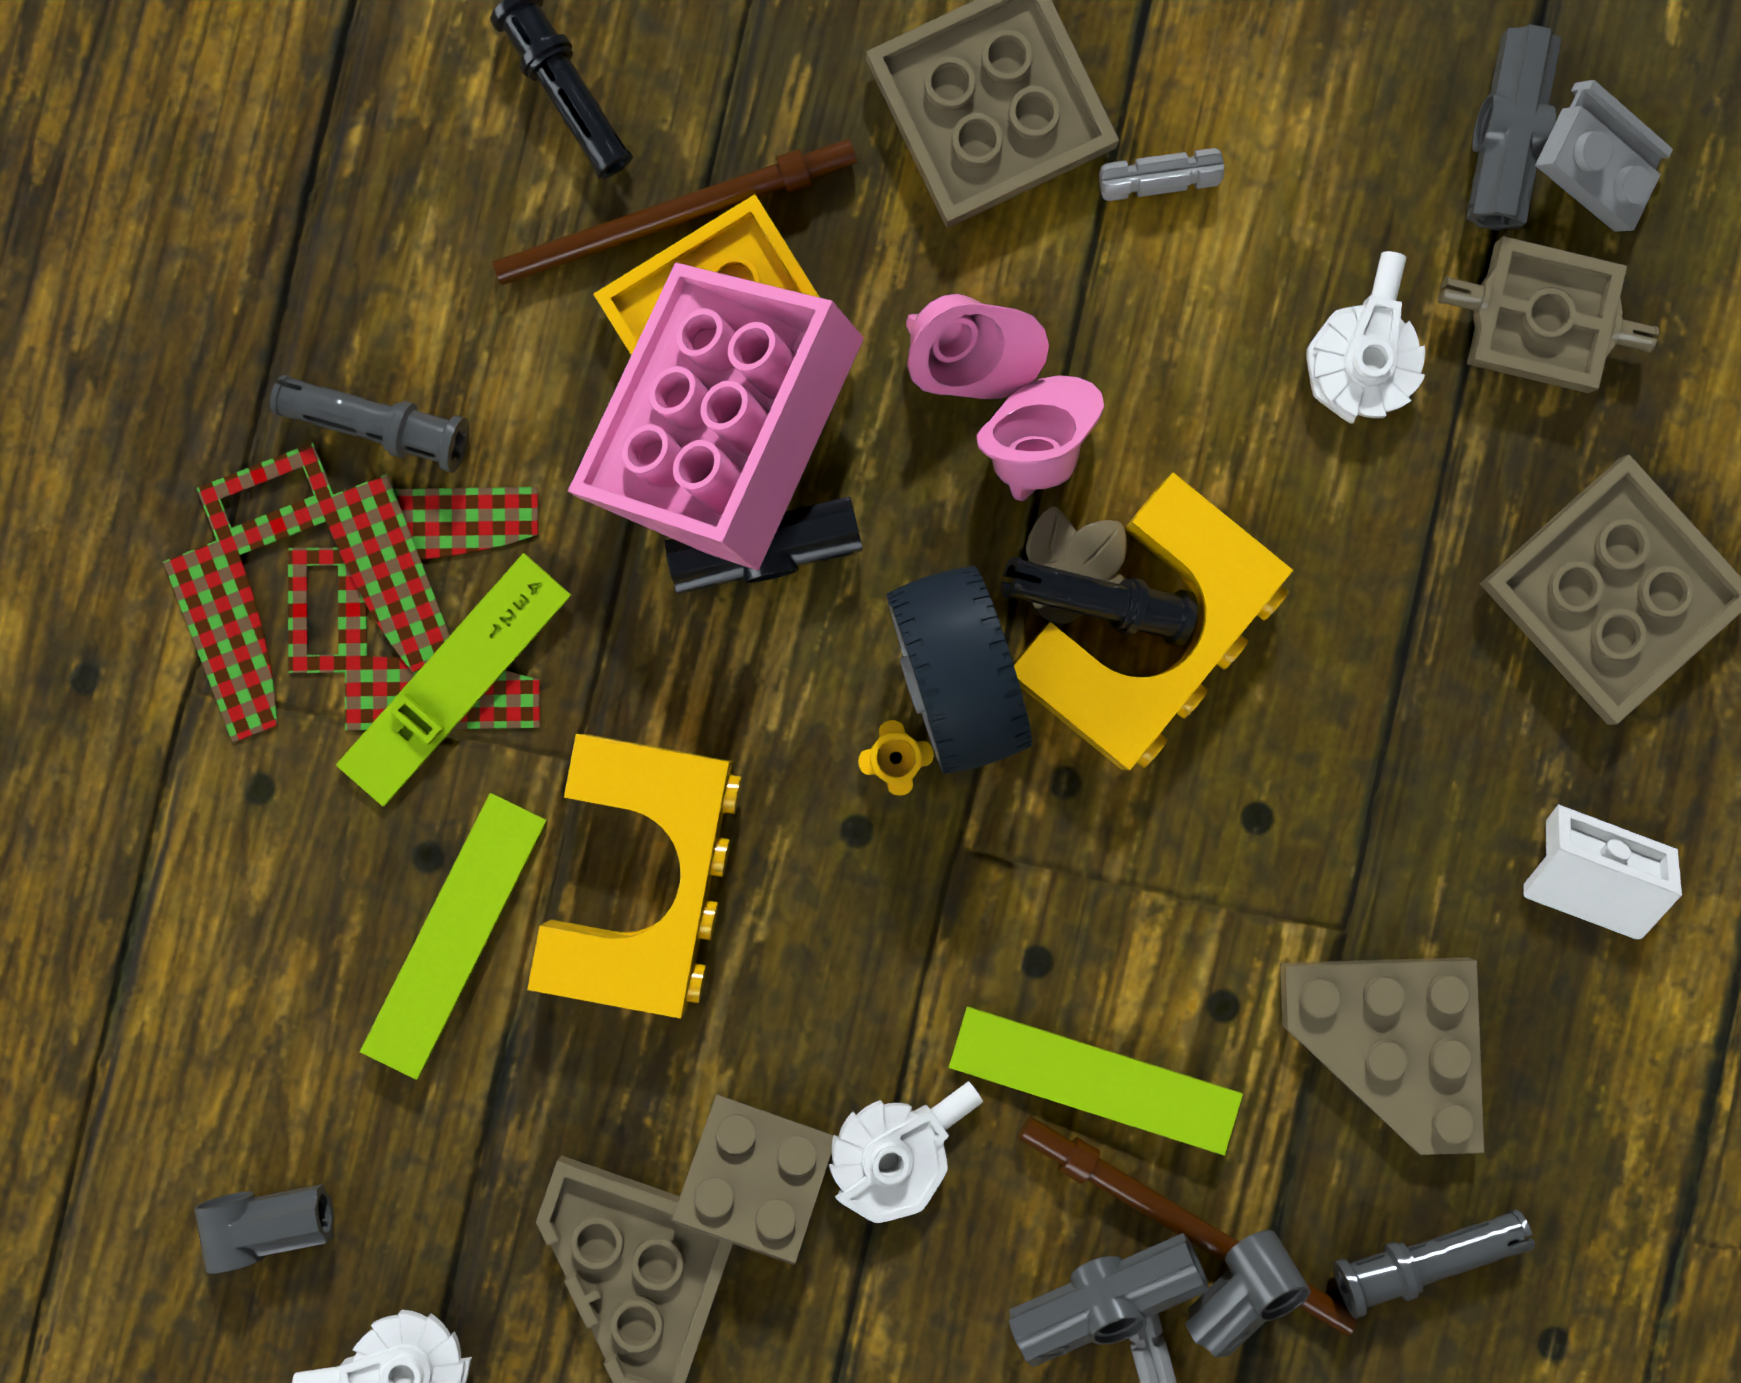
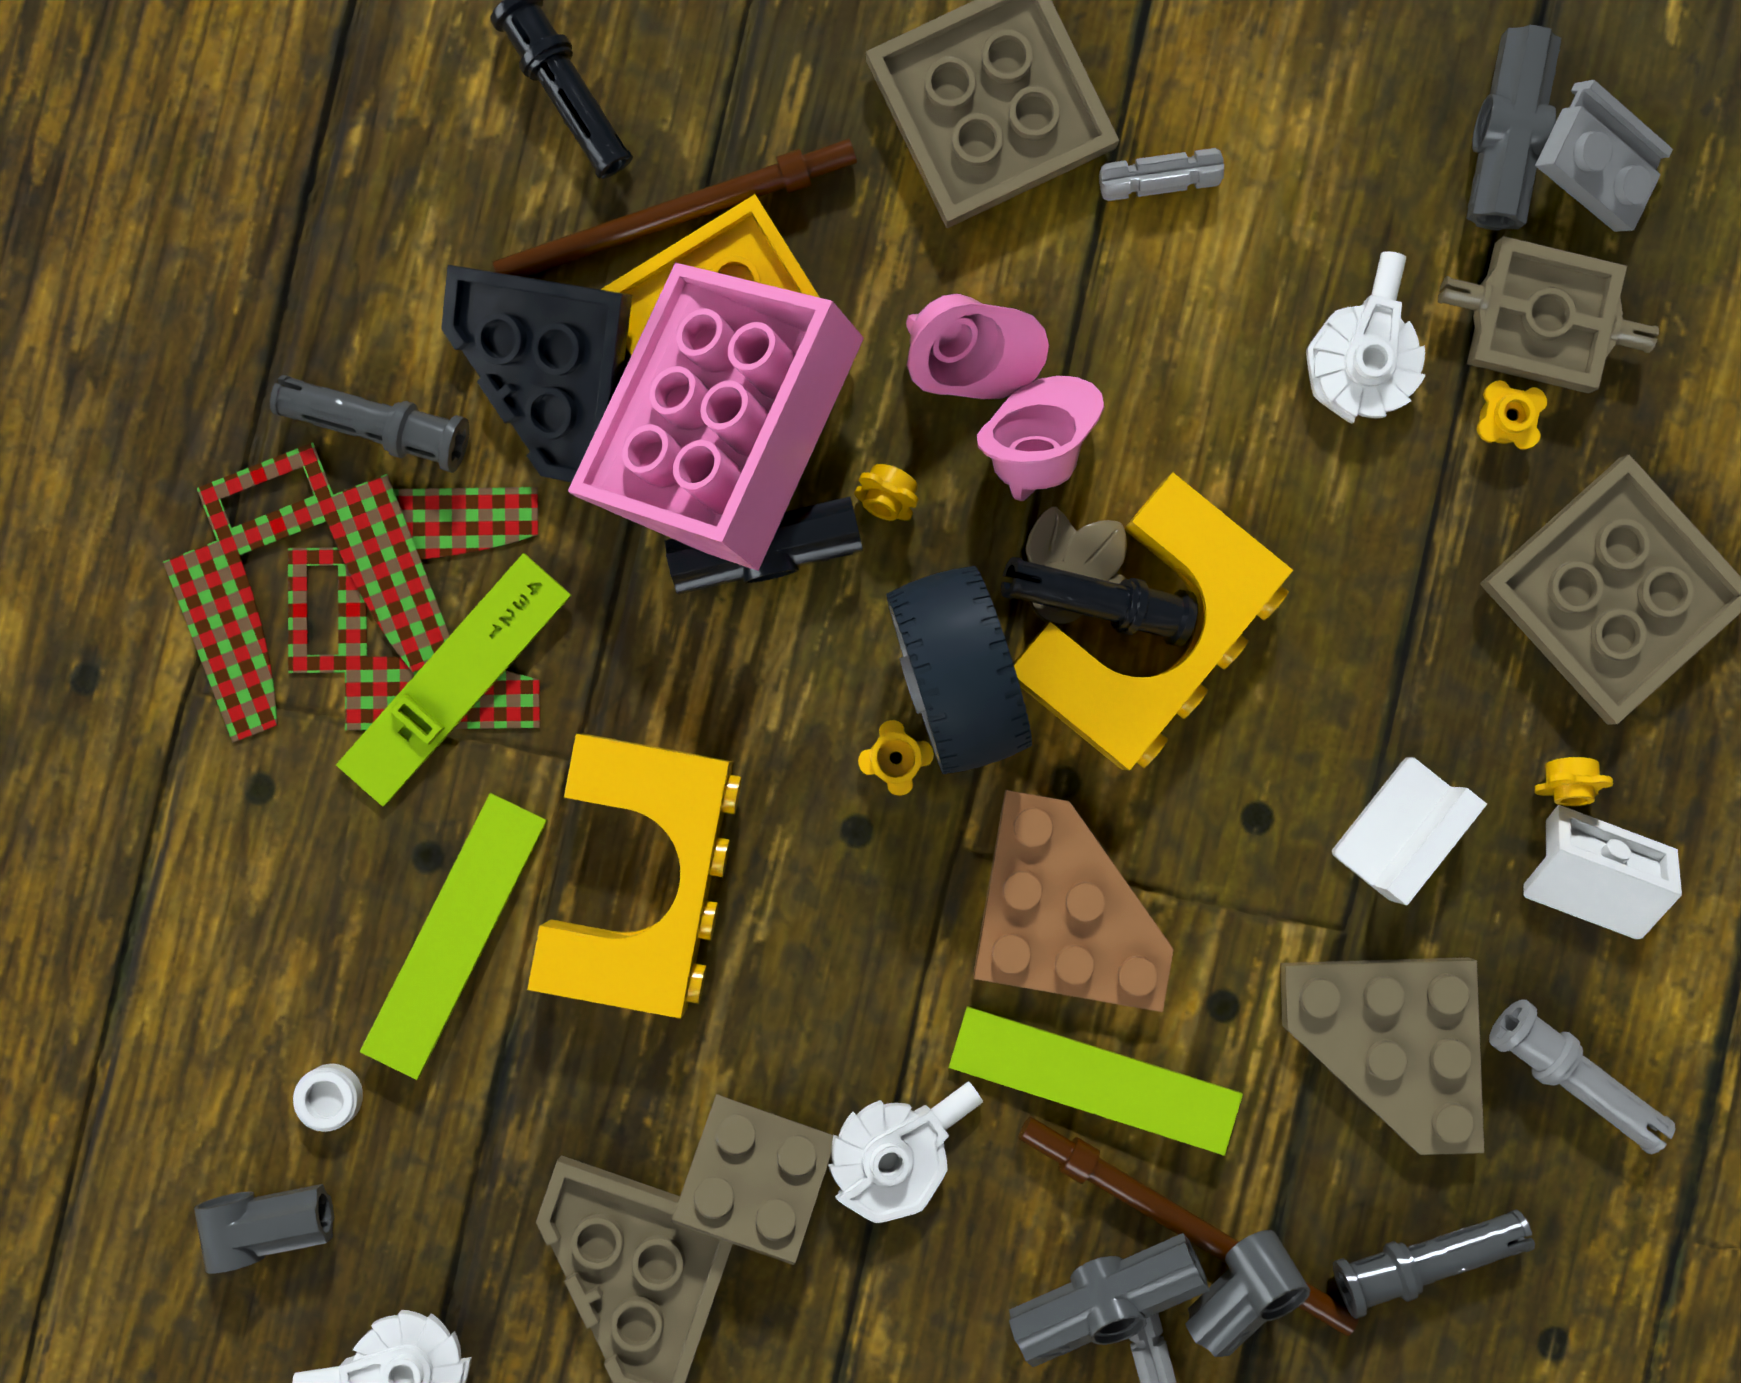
(328, 1097): none -> white tile
(541, 355): none -> black plate
(887, 492): none -> yellow plate
(1064, 913): none -> medium nougat plate
(1407, 830): none -> white panel
(1493, 418): none -> yellow plate
(1560, 1060): none -> light grey pin
(1573, 781): none -> yellow plate

